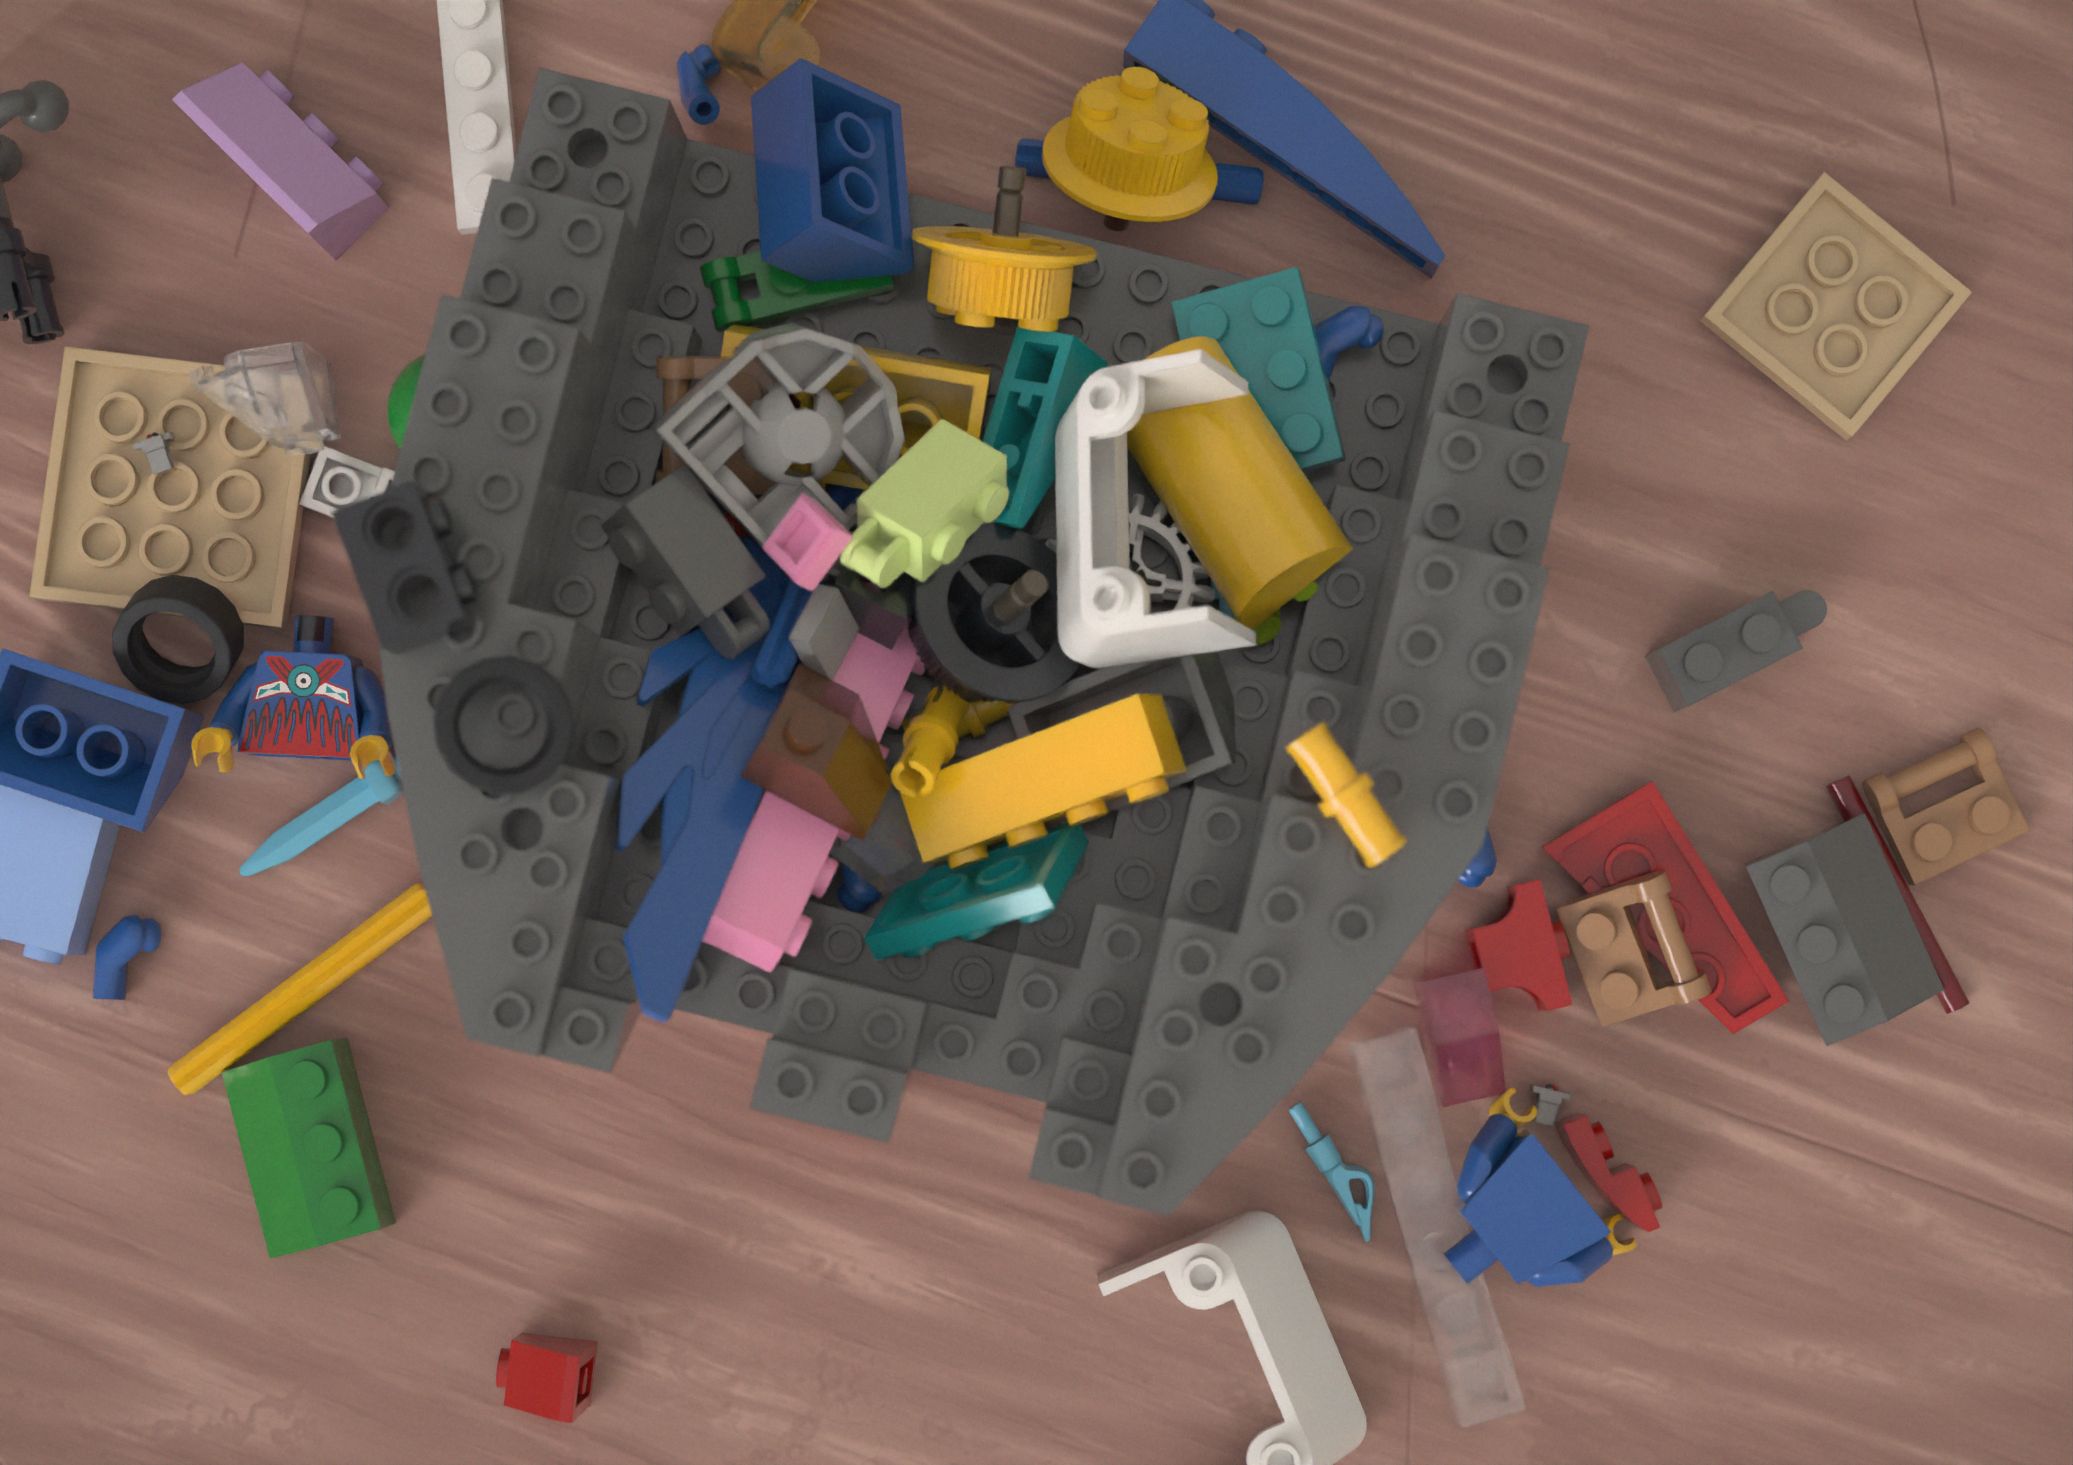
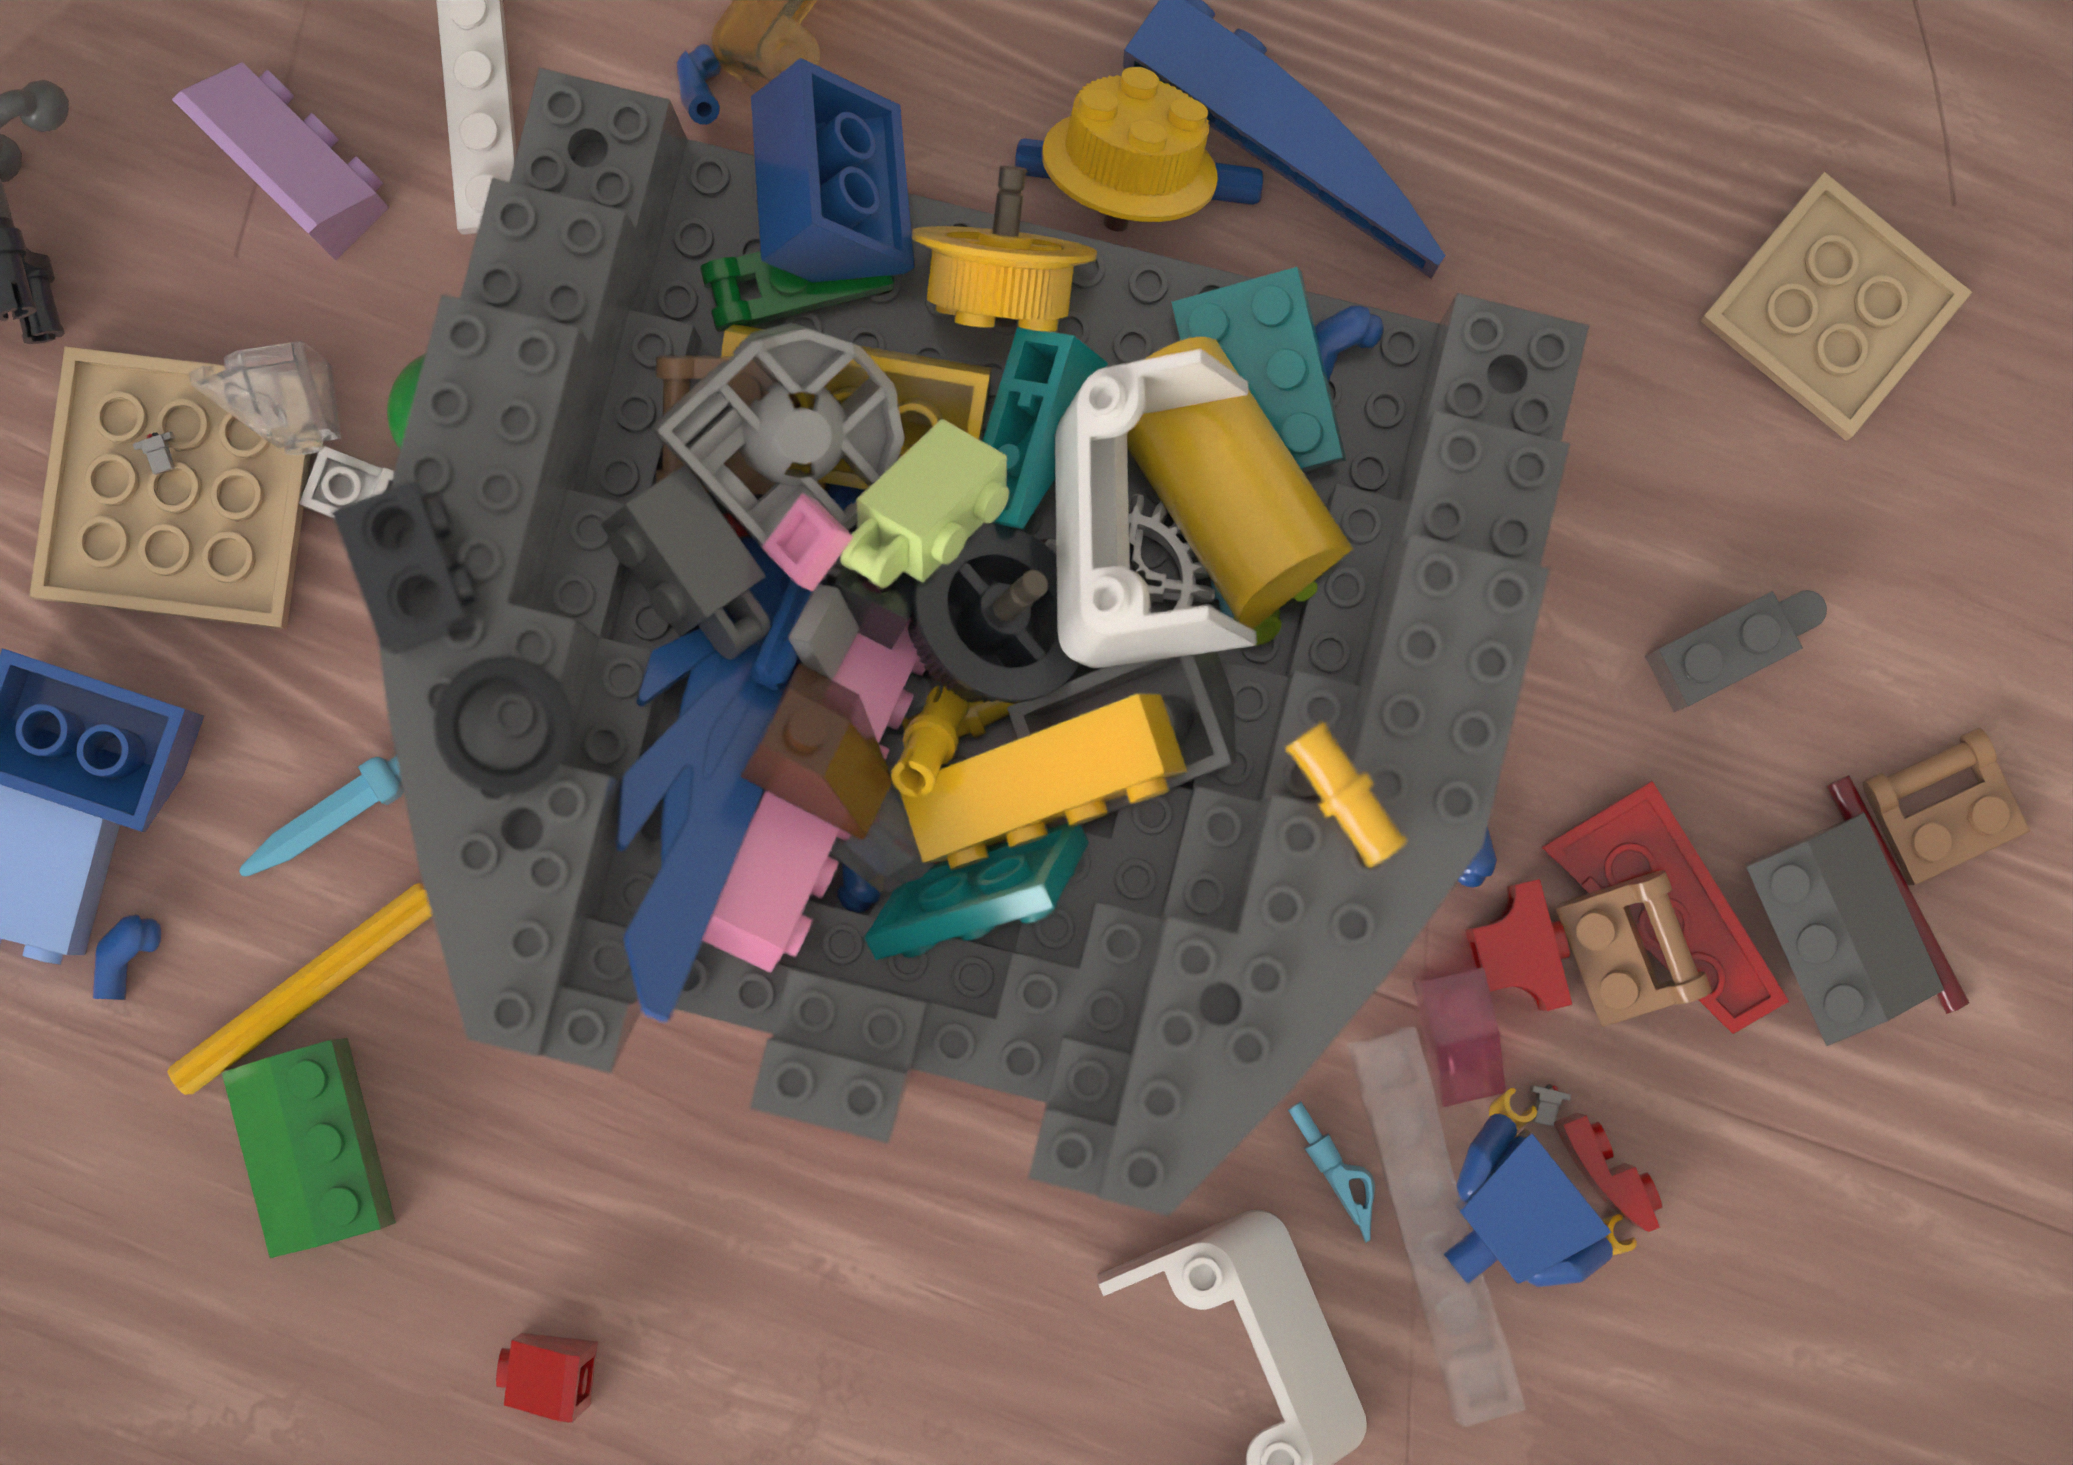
(160, 676): black tyre -> none
(303, 707): torso -> none

